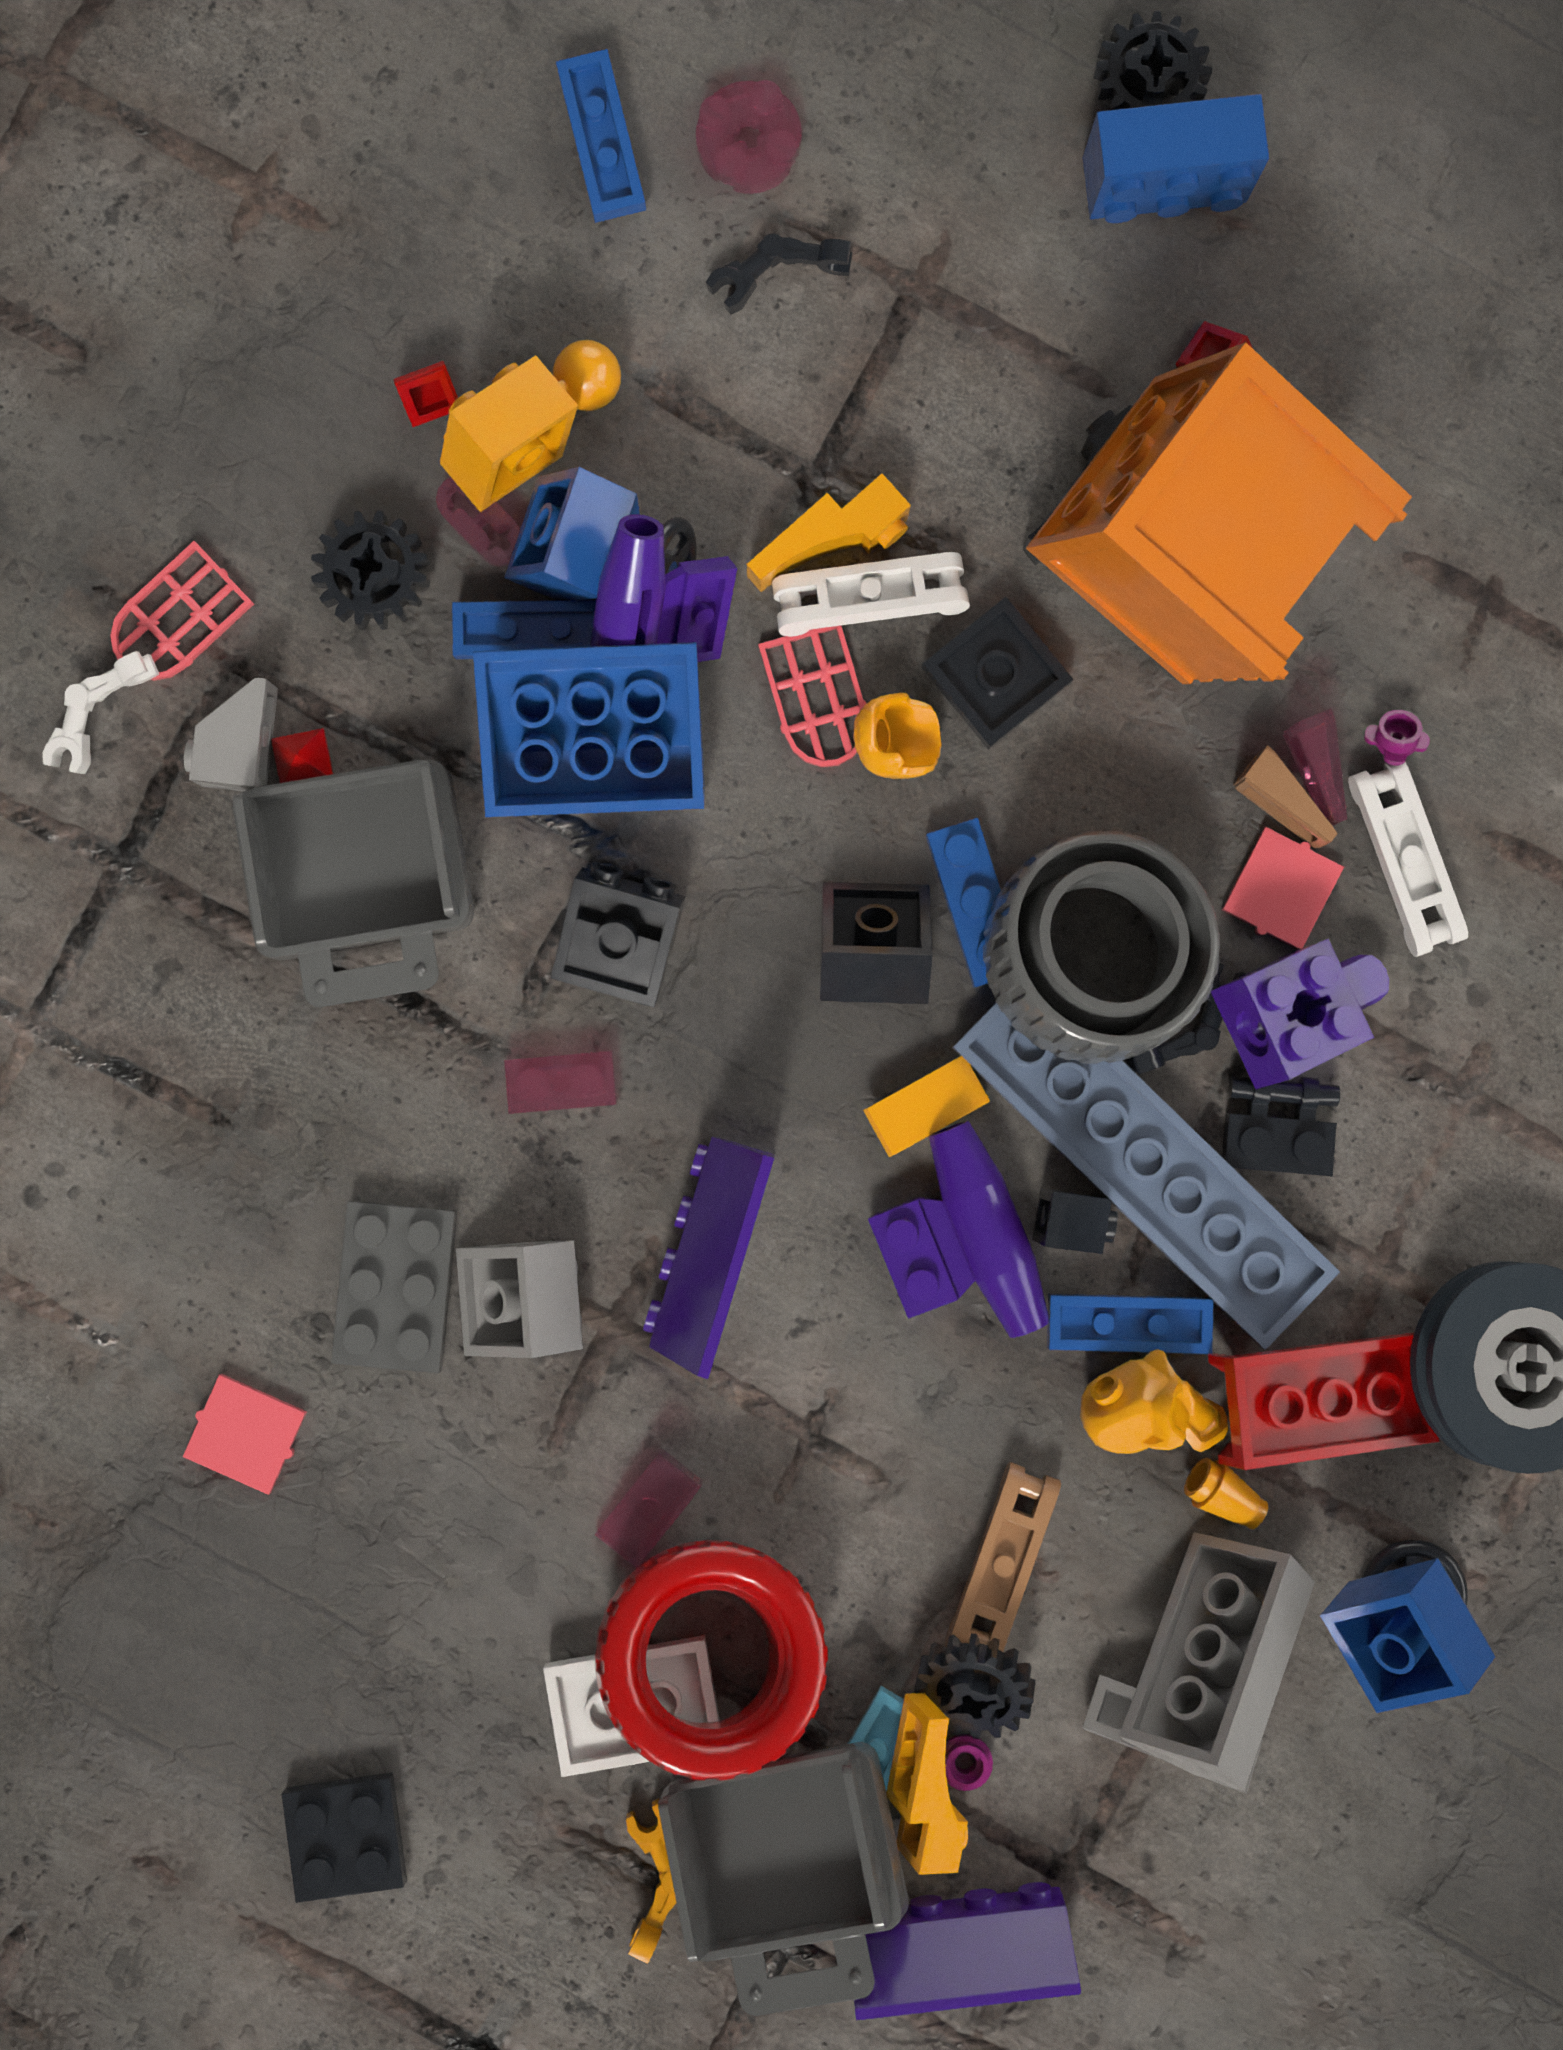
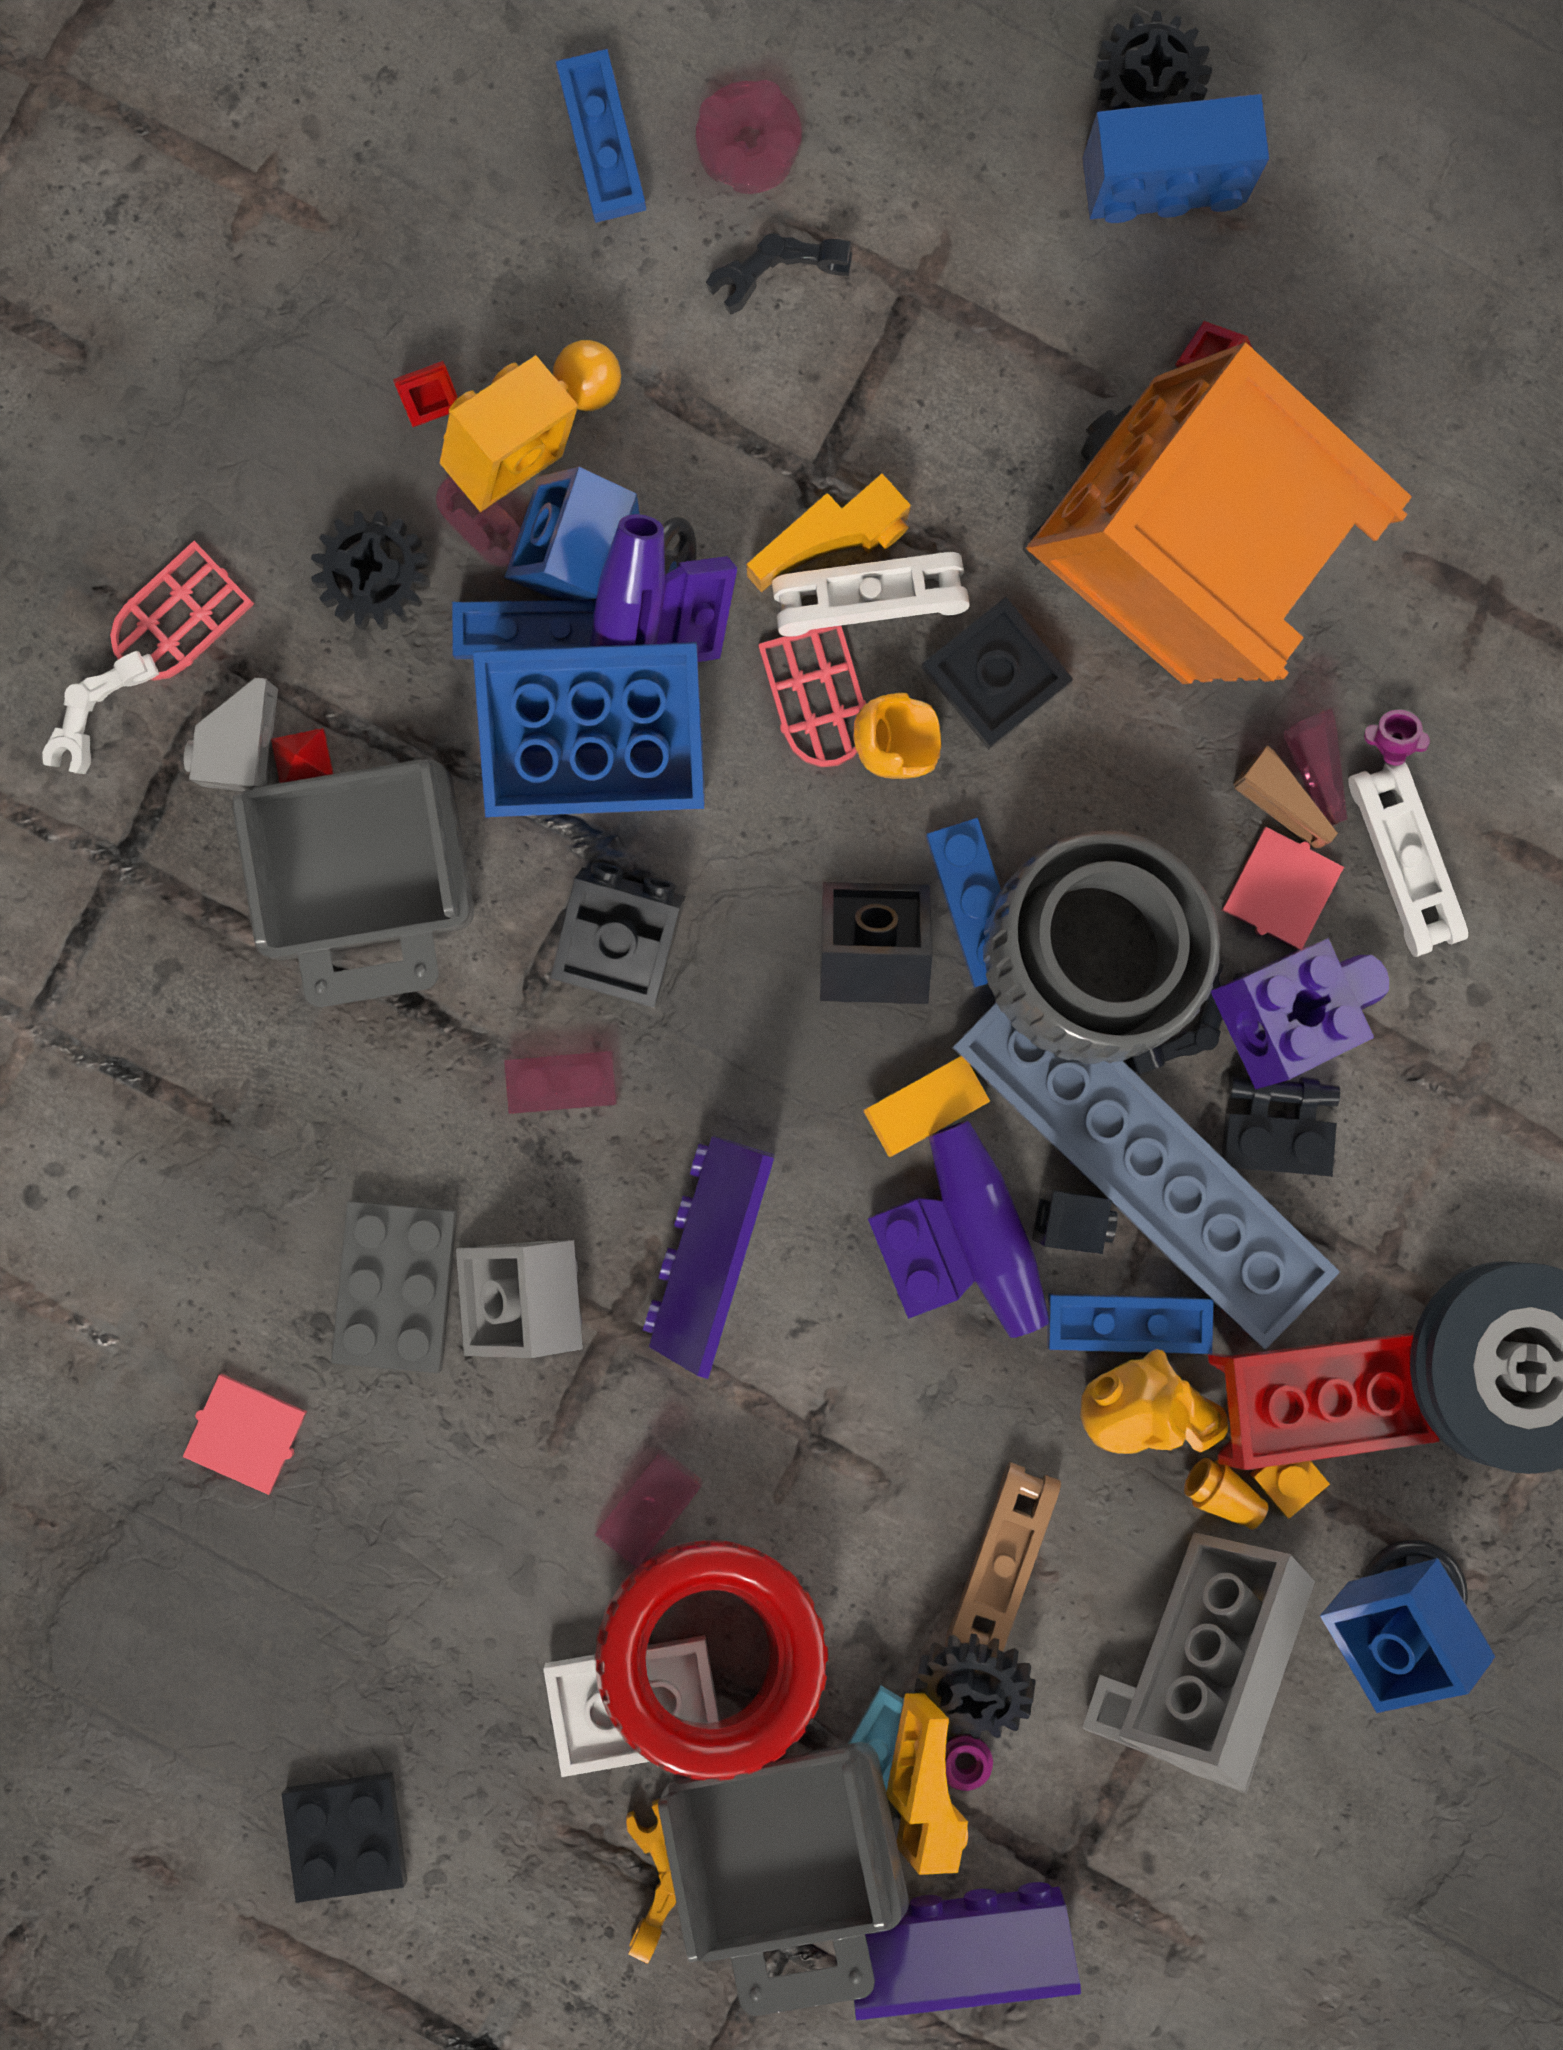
(1290, 1485): none -> light orange plate

